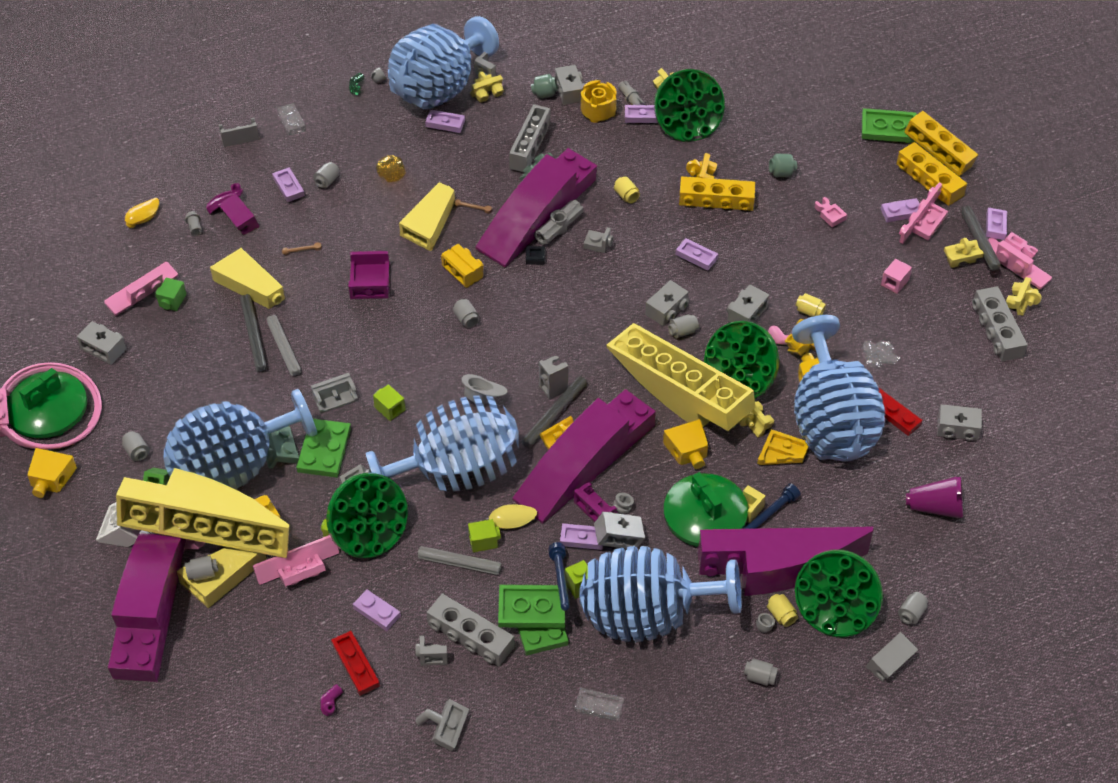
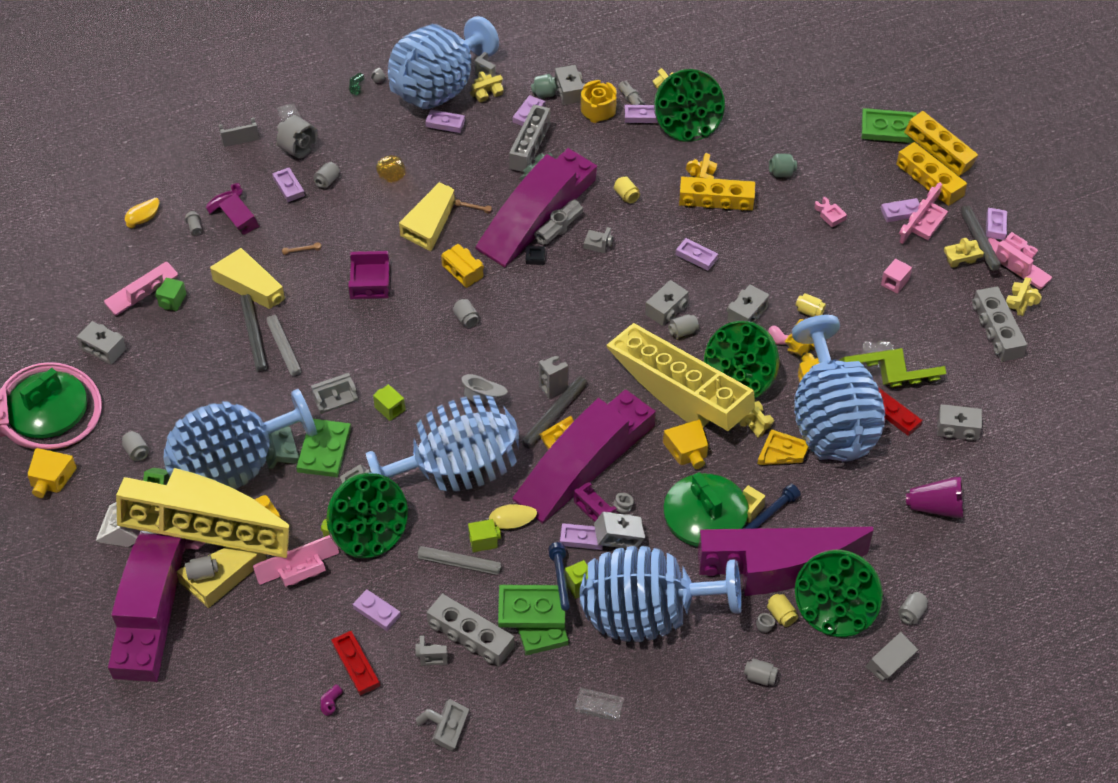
(296, 136): none -> light grey brick
(522, 113): none -> lavender plate
(894, 369): none -> lime bracket

